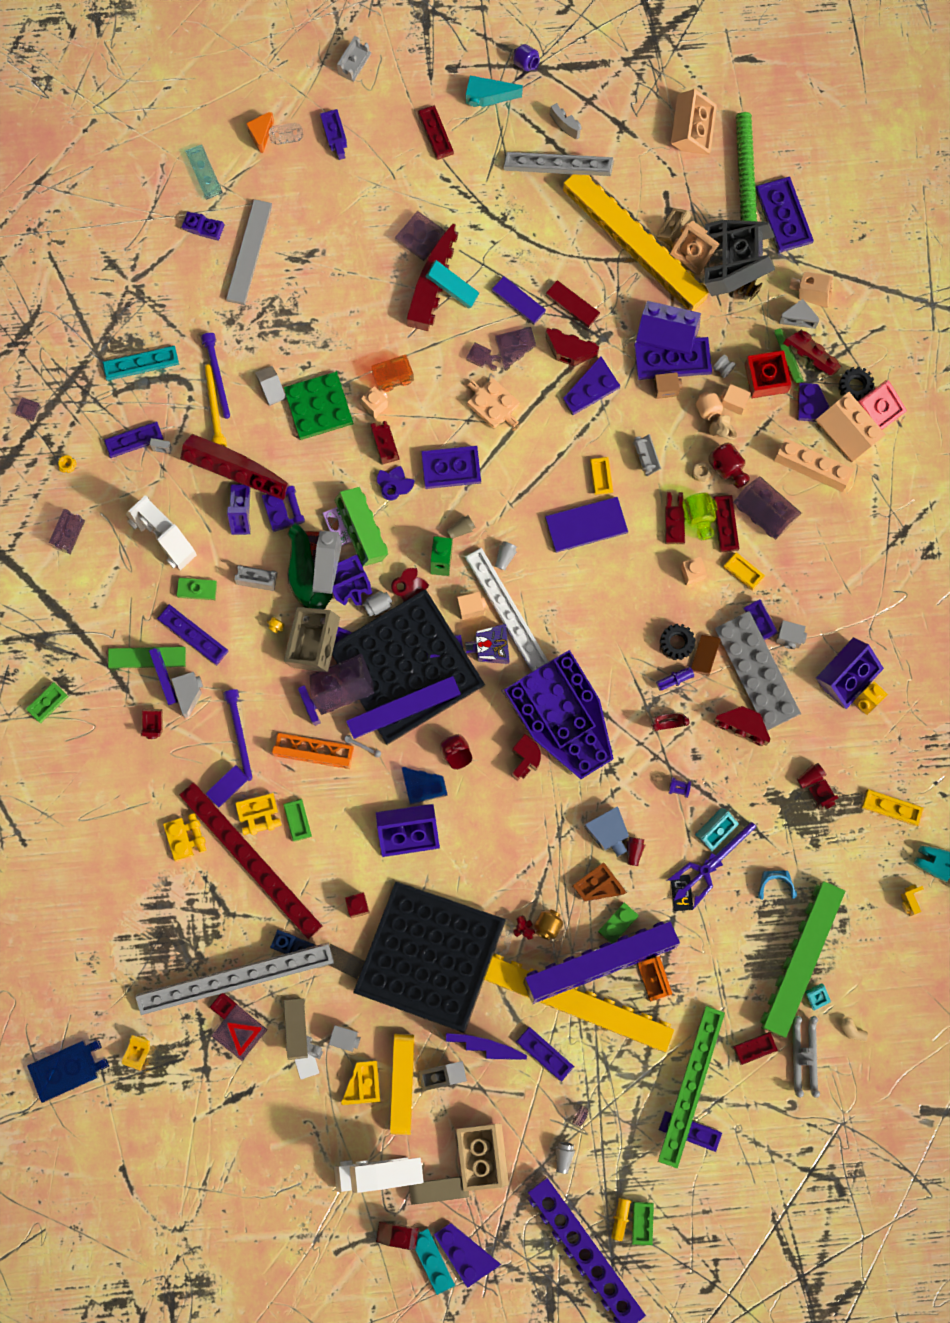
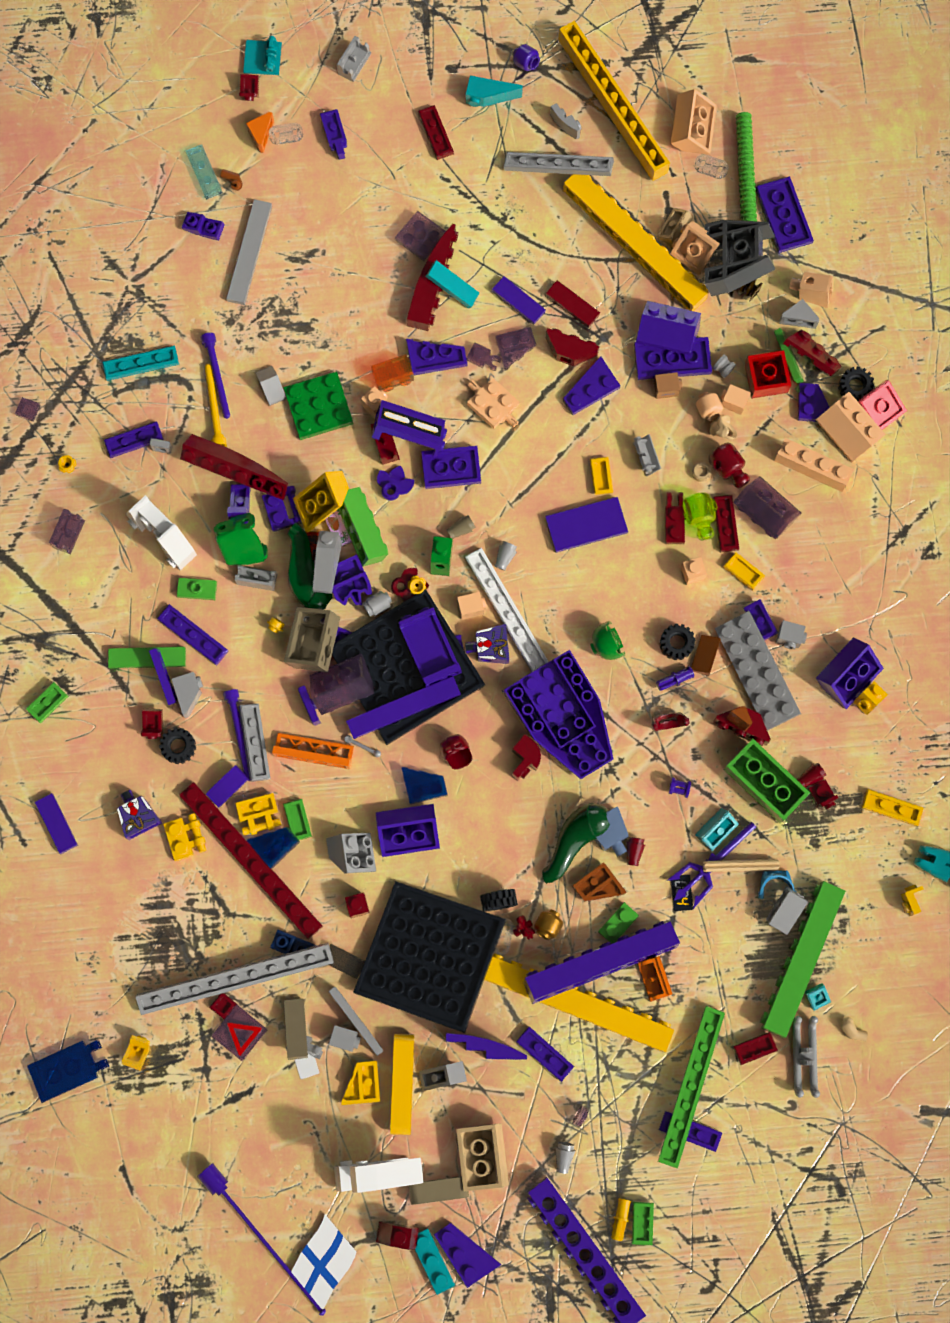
(56, 823): none -> dark purple tile
(136, 815): none -> torso
(166, 742): none -> black tyre
(234, 178): none -> dark orange arm
(239, 541): none -> green piece
(249, 87): none -> dark red bracket
(254, 742): none -> light grey tile
(262, 57): none -> teal hinge
(274, 845): none -> clear blue wing
(319, 1263): none -> flag
(321, 498): none -> yellow slope
(352, 852): none -> light grey slope
(356, 1021): none -> light grey tile
(410, 426): none -> dark purple panel
(416, 590): none -> yellow plate
(429, 646): none -> dark purple panel
(434, 357): none -> dark purple wing
(498, 900): none -> black tyre
(578, 830): none -> dark green animal
(607, 642): none -> green cylinder
(613, 101): none -> yellow brick
(711, 166): none -> clear beam
(740, 718): none -> dark orange slope
(741, 865): none -> tan axle
(766, 781): none -> bright green brick
(786, 910): none -> light grey hinge

